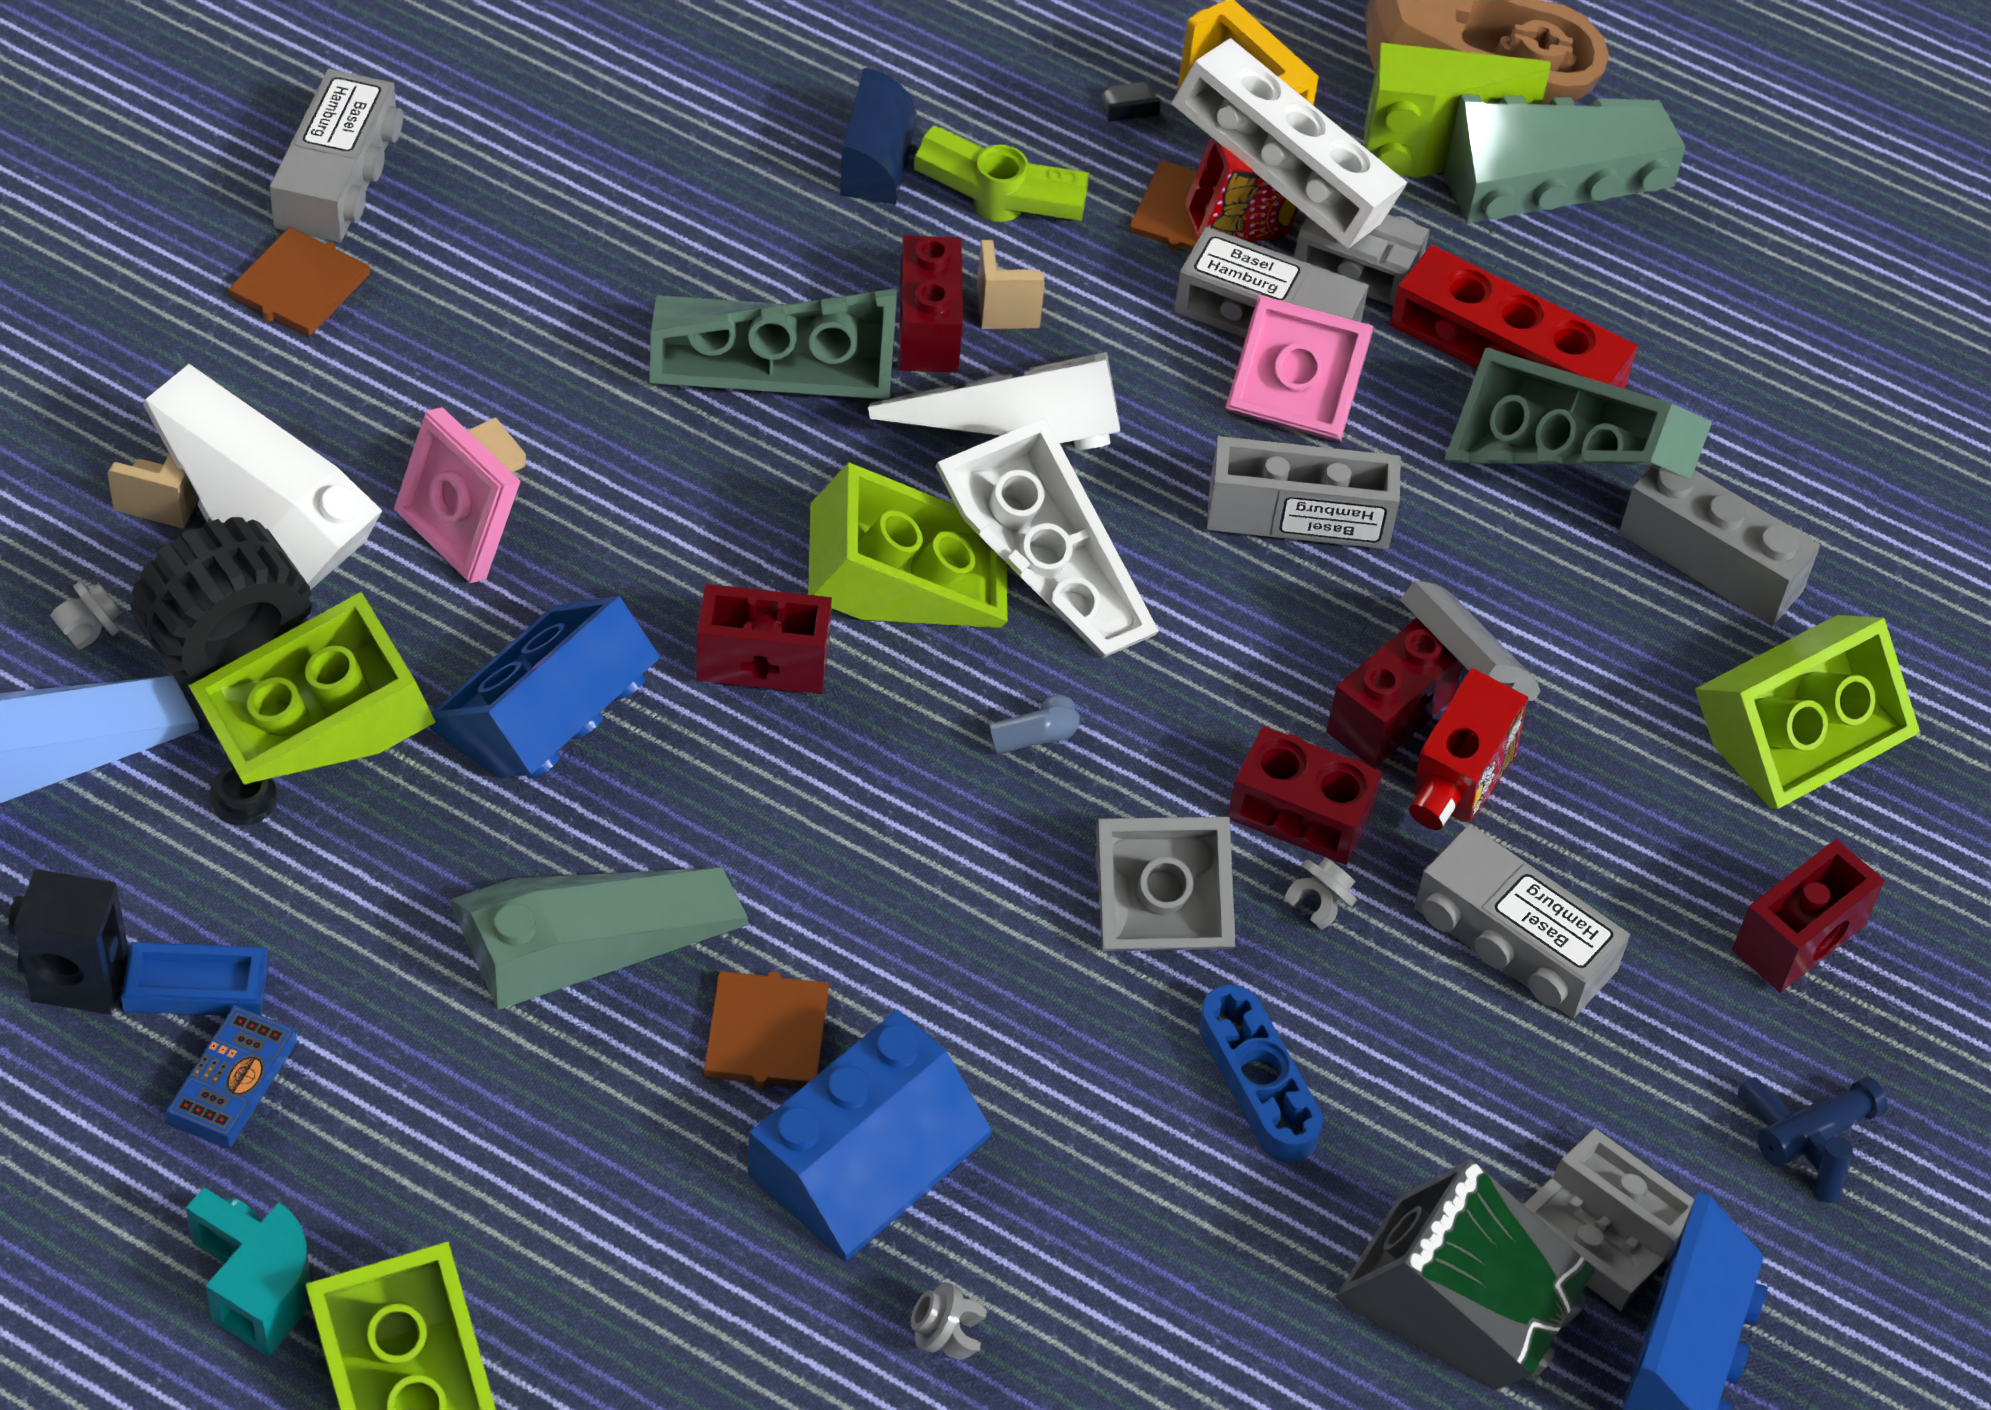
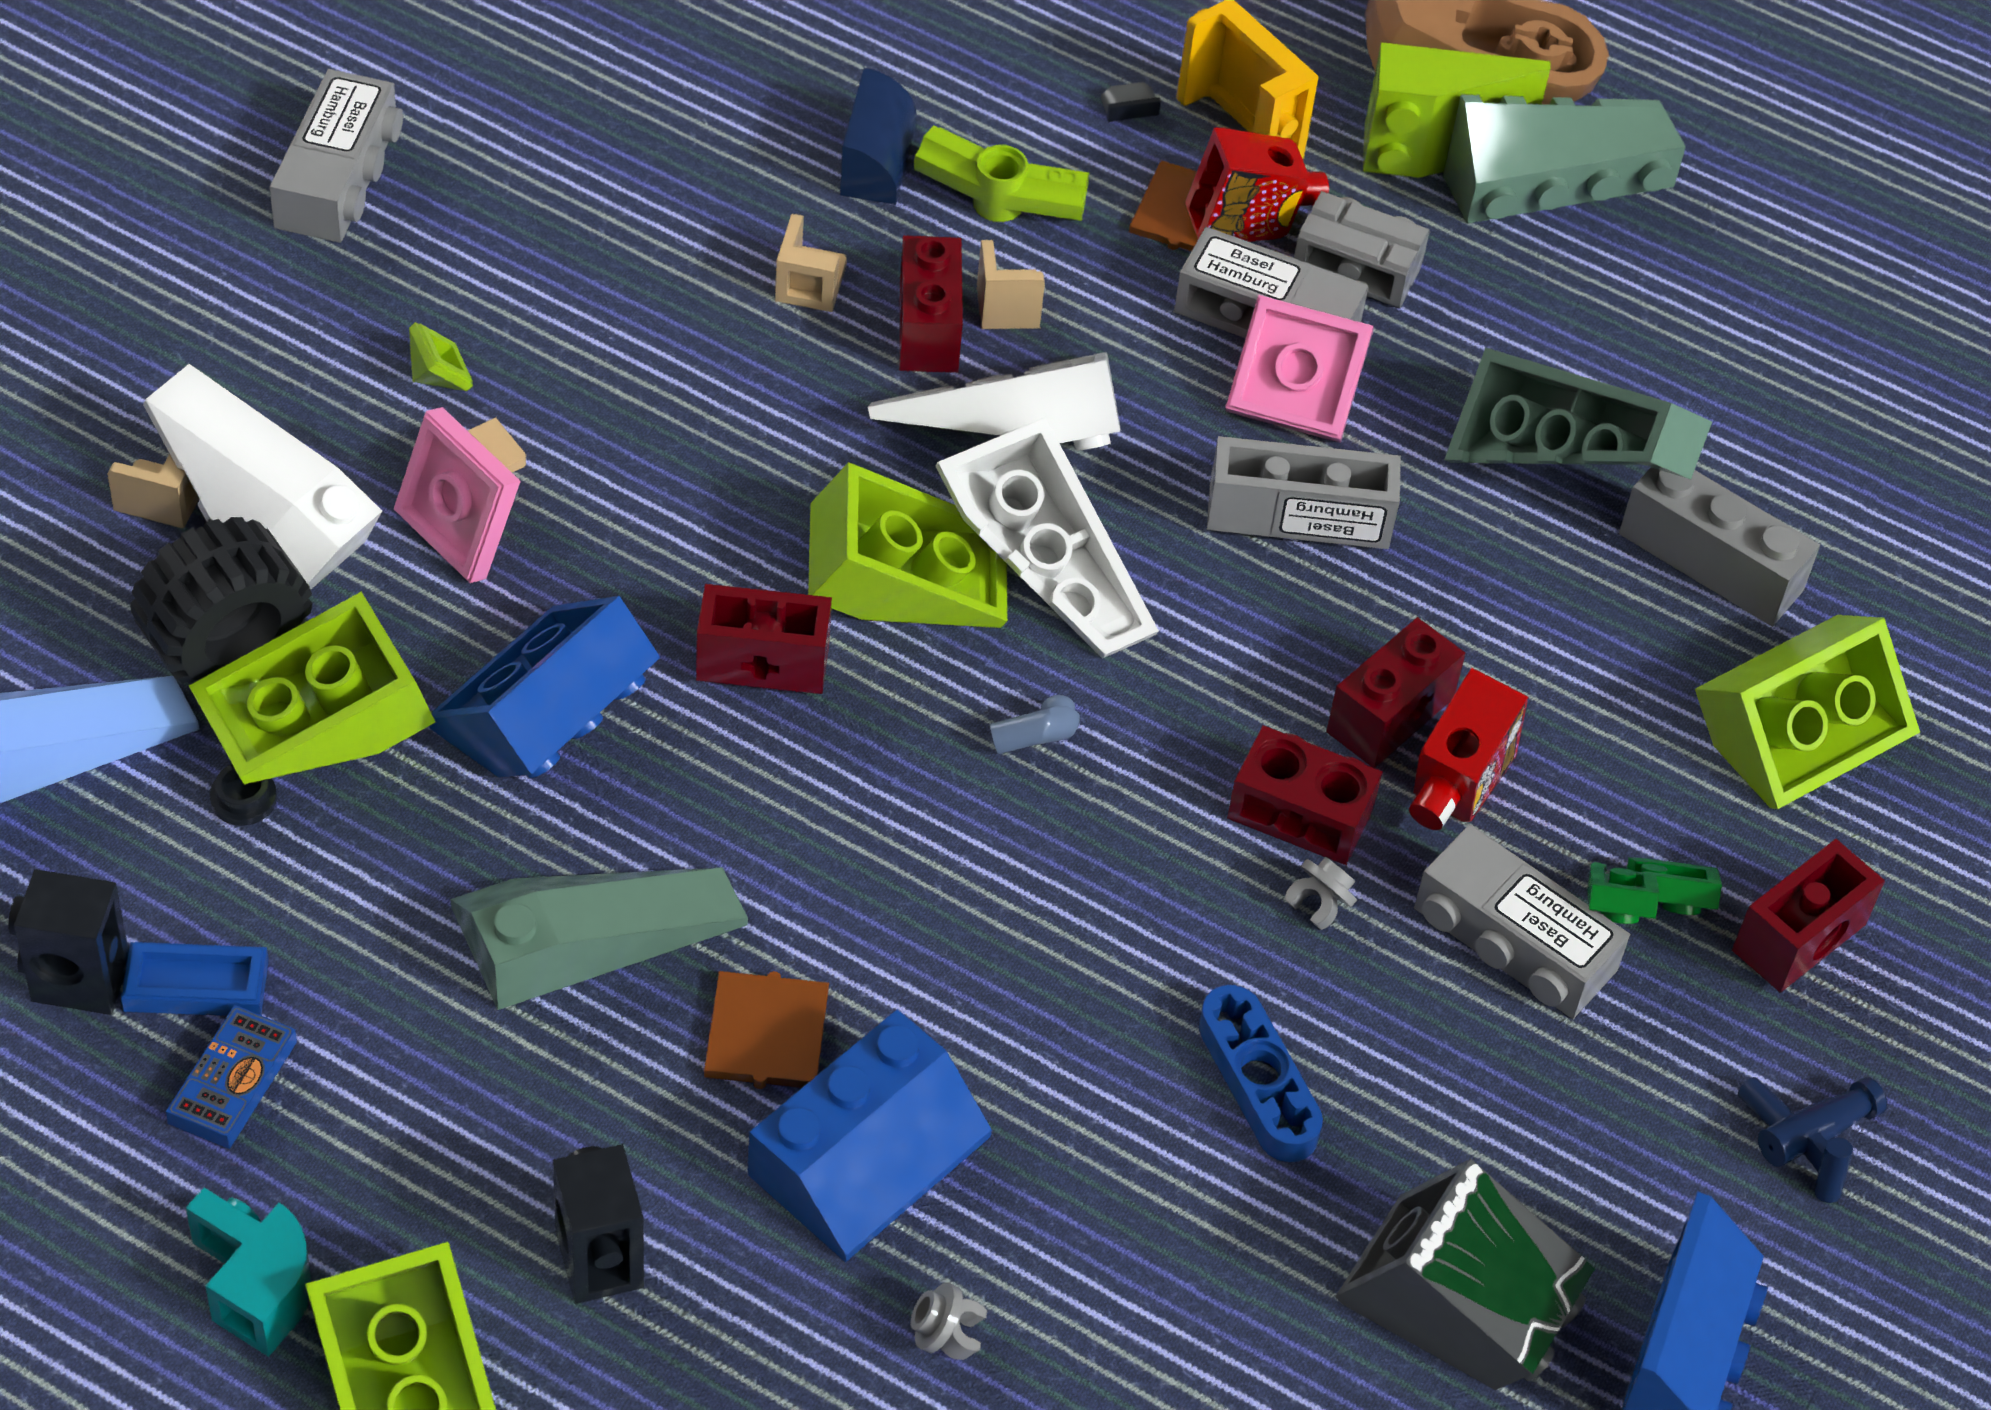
(84, 617): light grey plate -> none
(299, 281): dark orange piece -> none
(437, 360): none -> lime slope
(598, 1222): none -> black brick
(792, 348): sand green wedge -> none
(807, 274): none -> tan panel
(1165, 883): light grey slope -> none
(1288, 143): white brick -> none
(1467, 636): light grey slope -> none
(1471, 309): red brick -> none
(1613, 1215): light grey slope -> none
(1636, 891): none -> green plate

